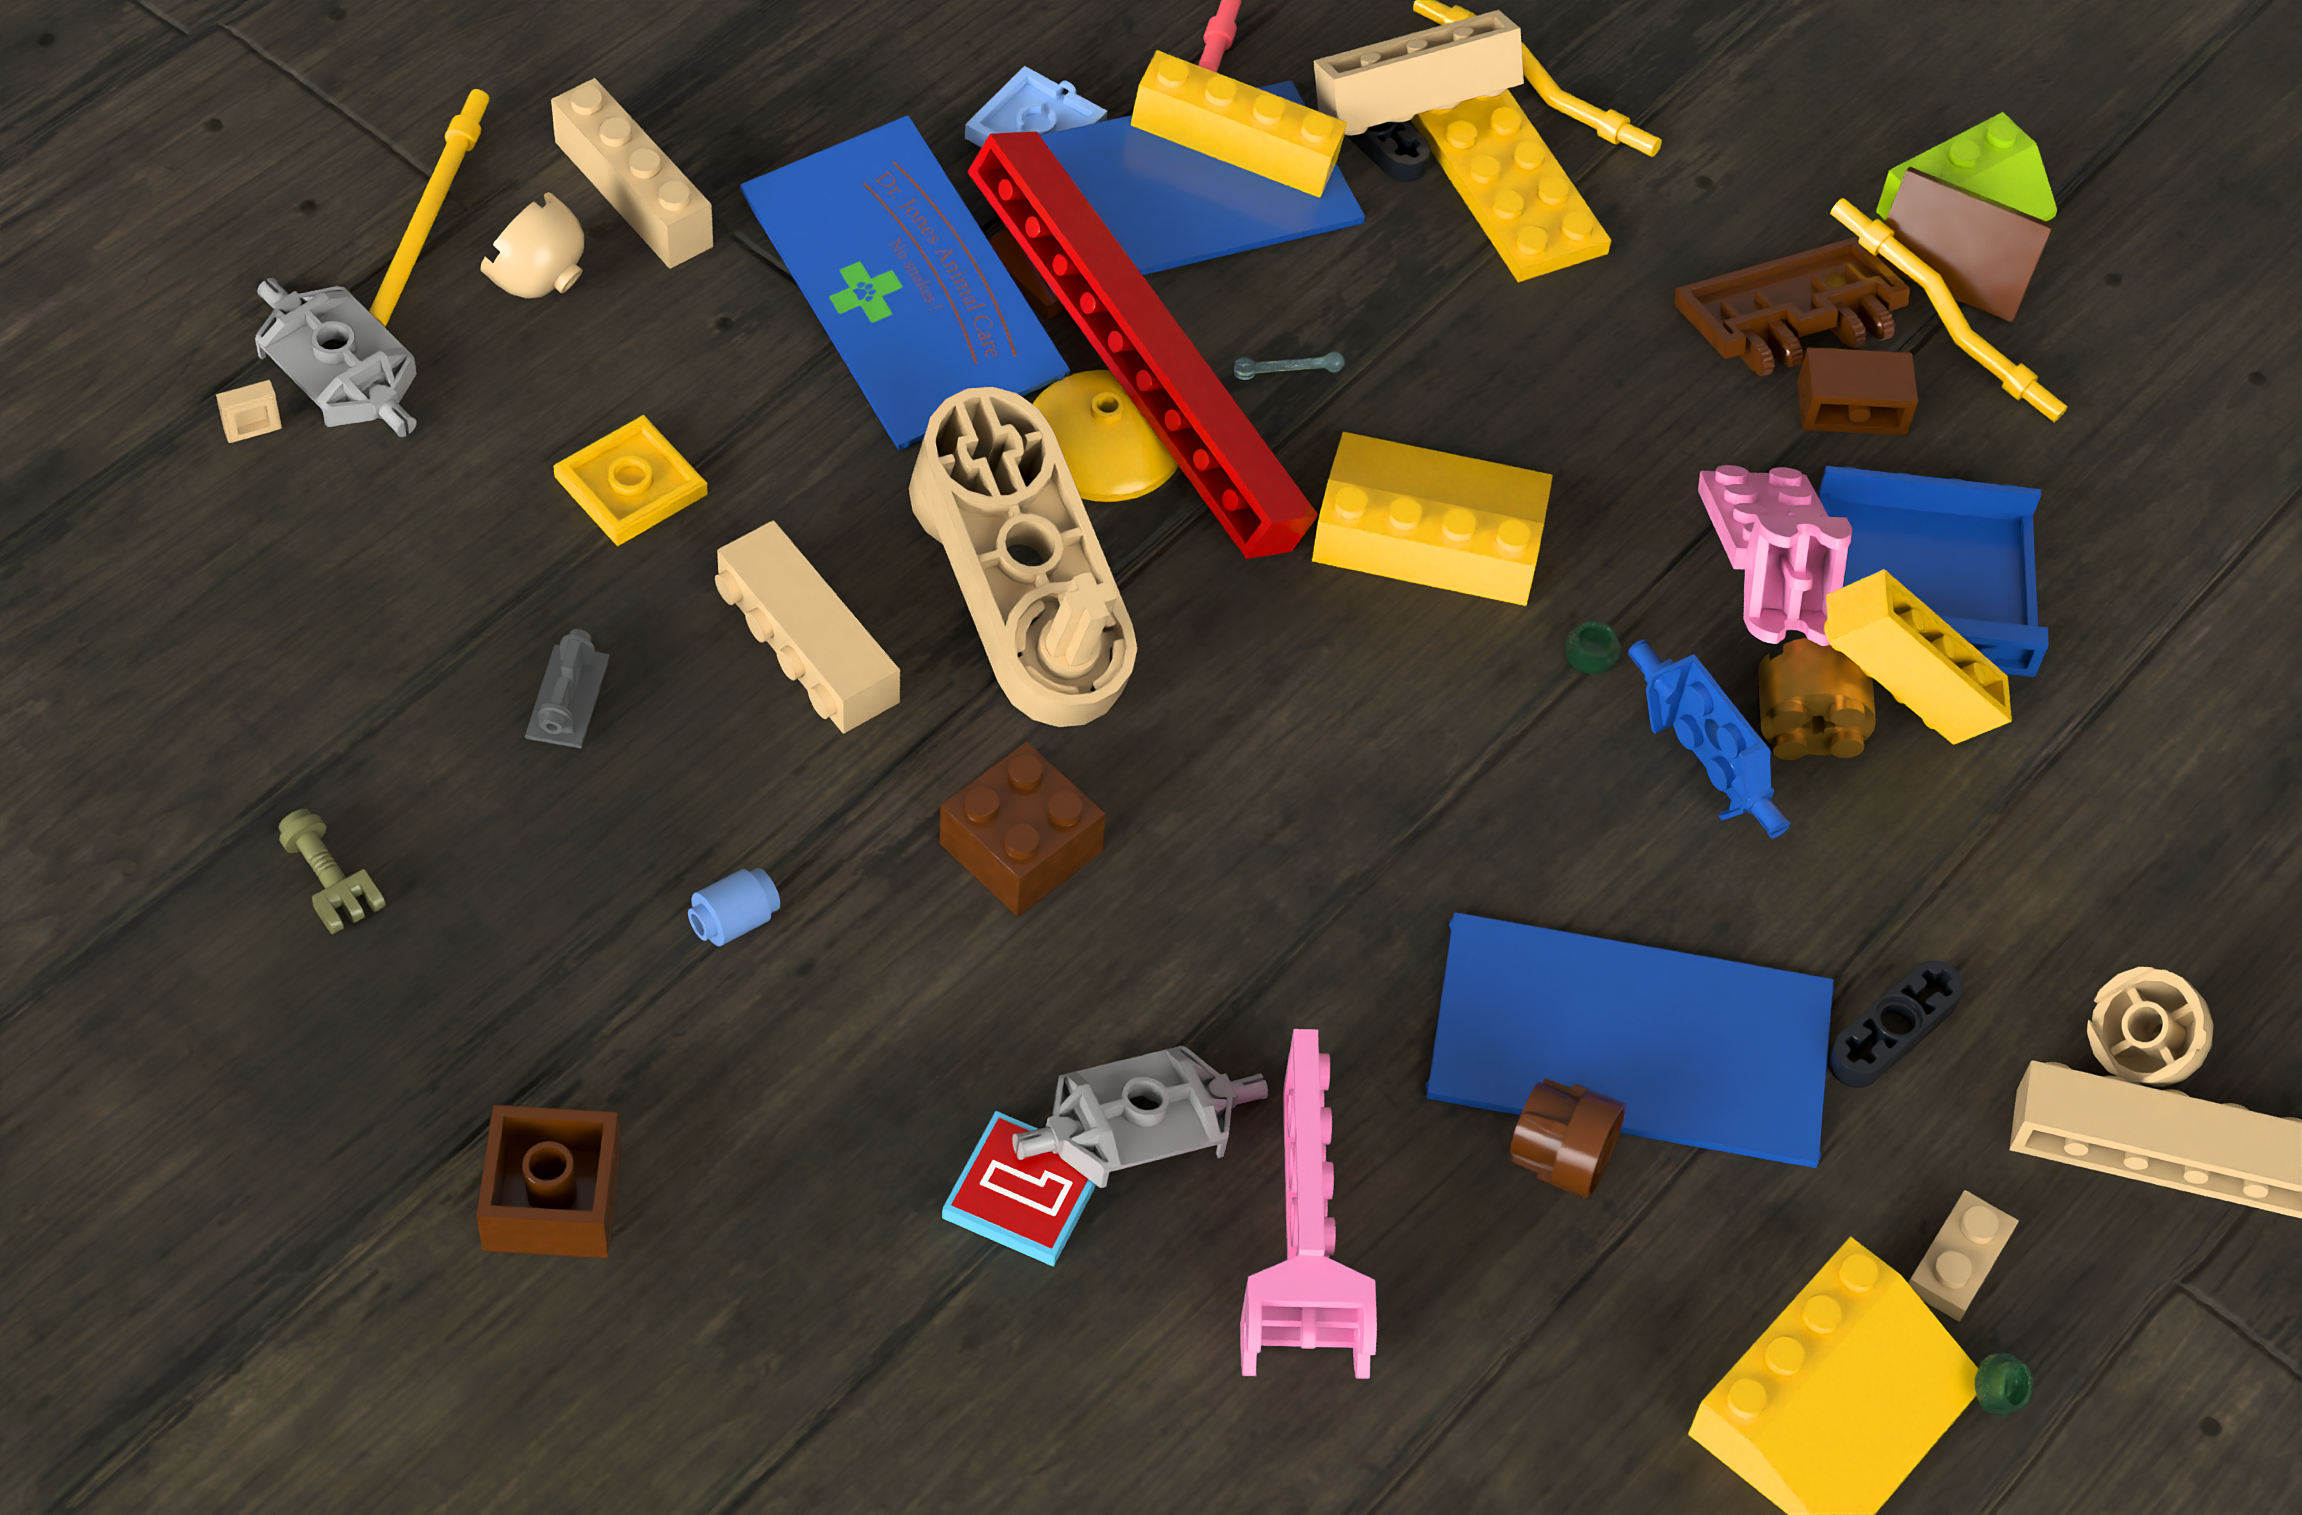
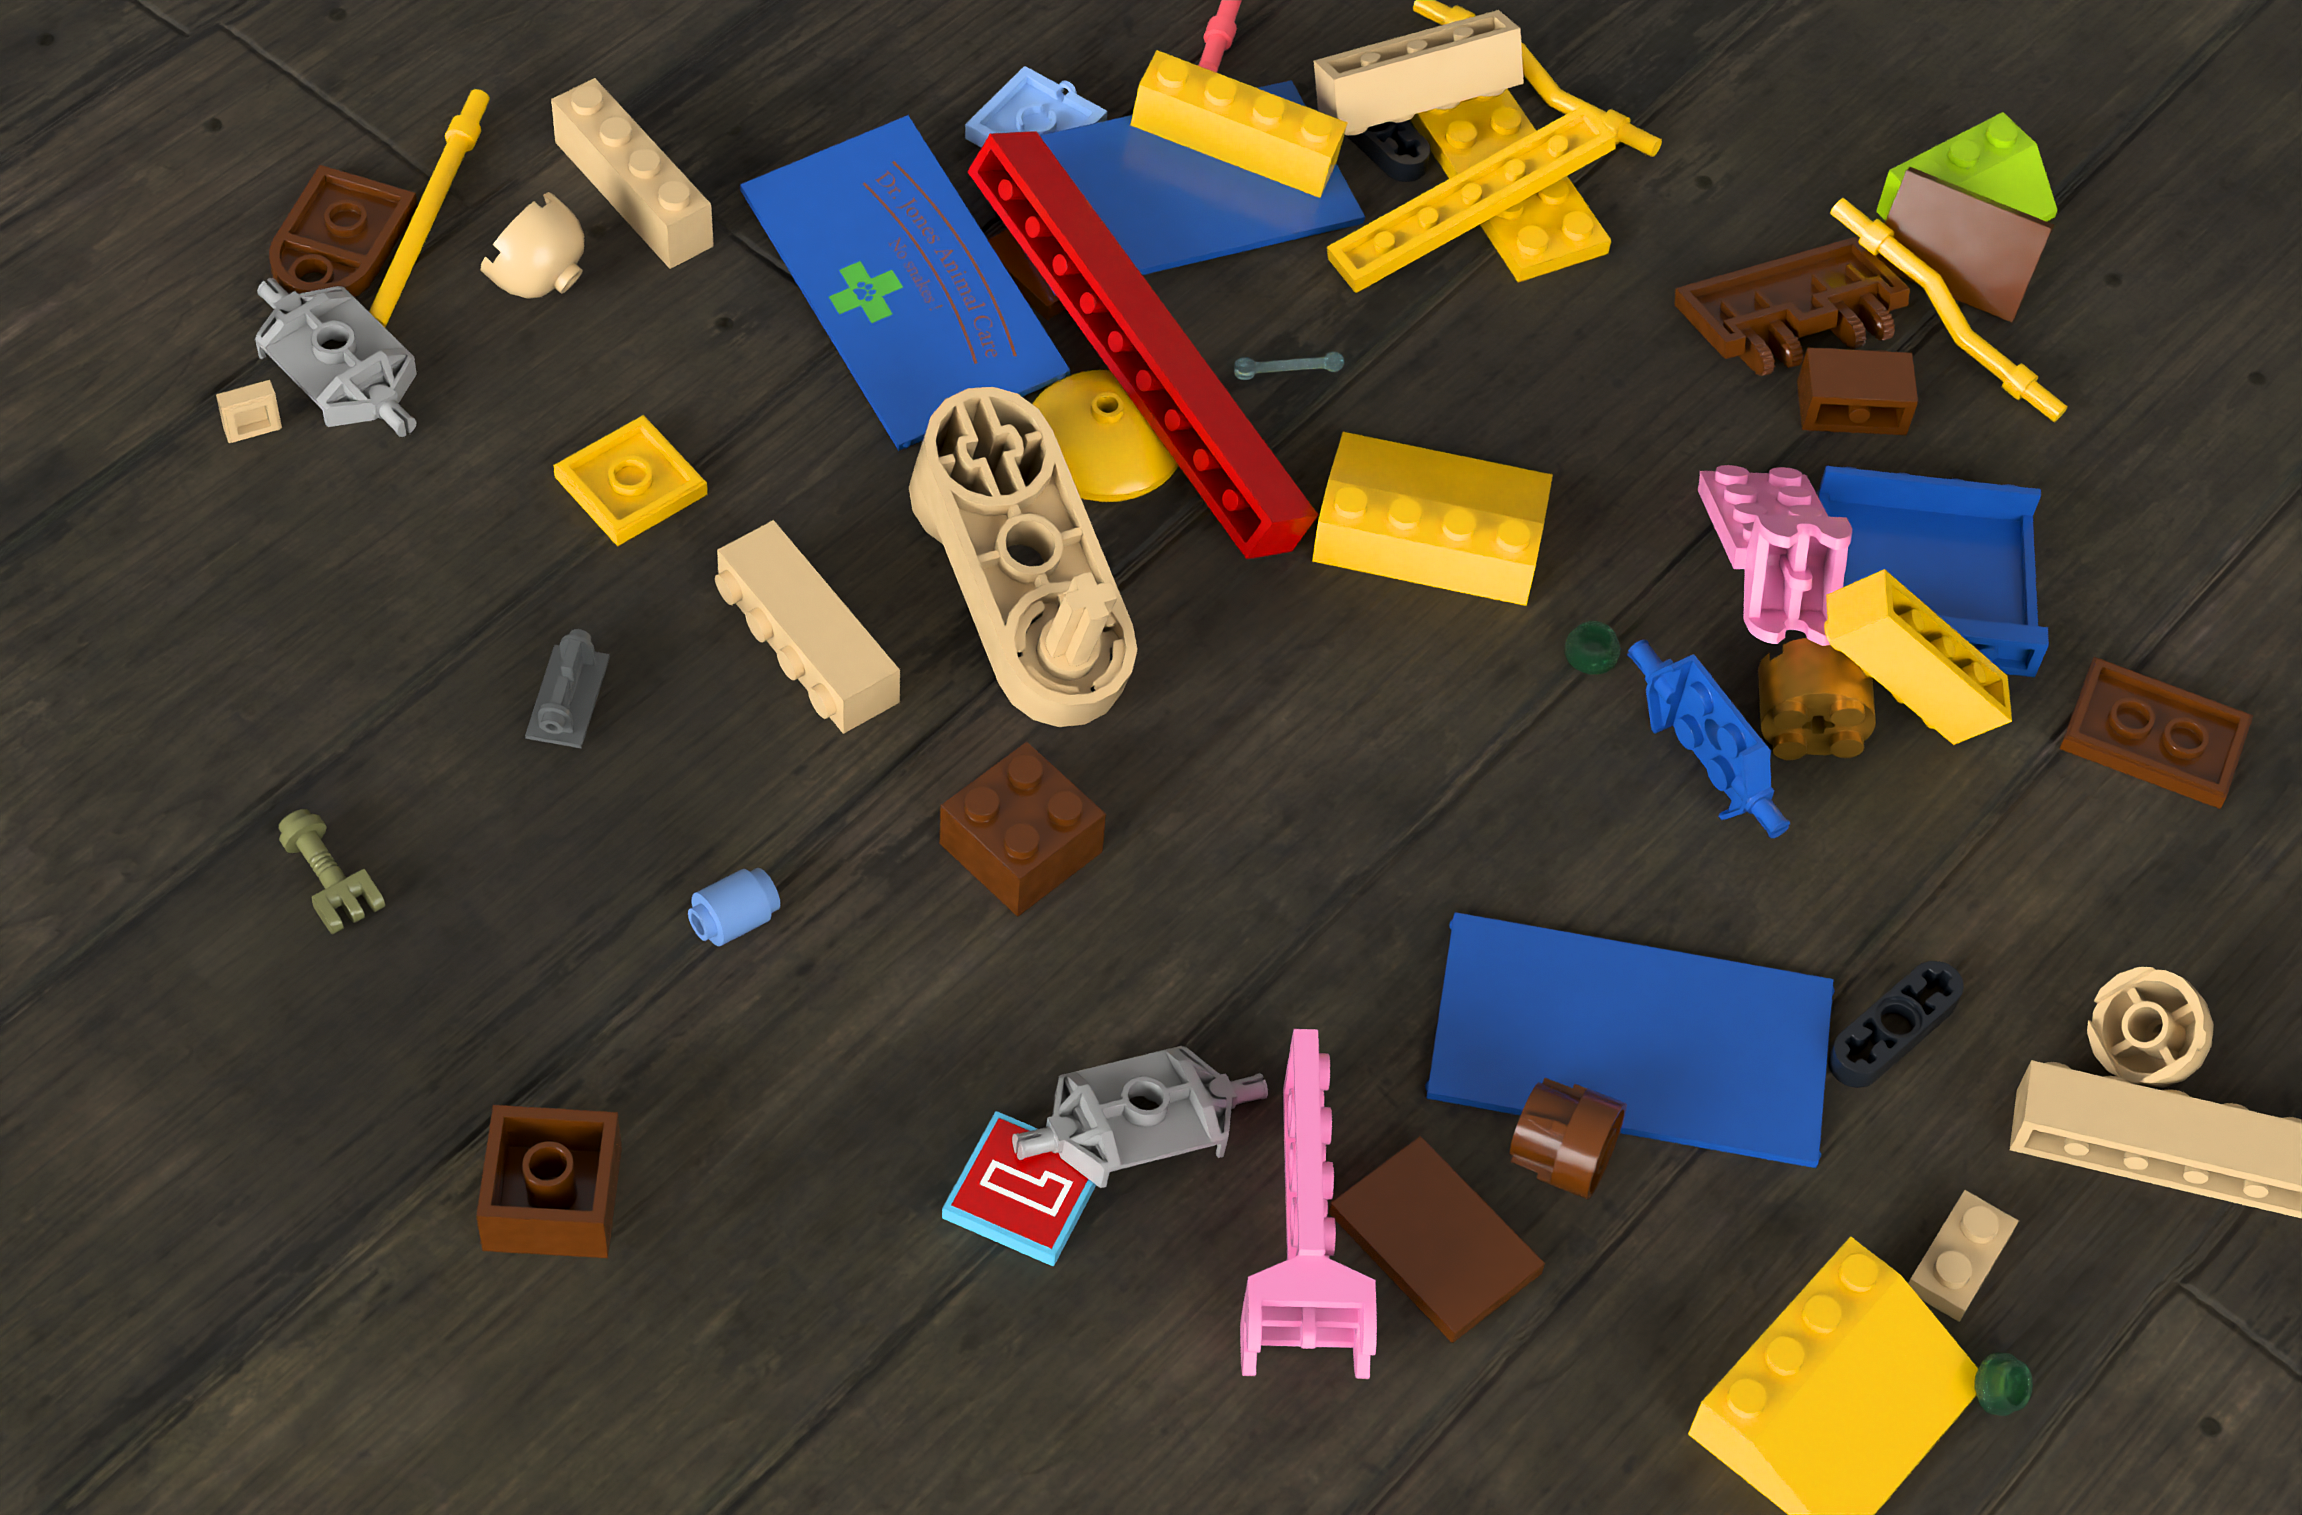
(339, 230): none -> reddish brown tile
(1436, 1238): none -> reddish brown tile
(1471, 198): none -> yellow plate
(2157, 732): none -> reddish brown tile

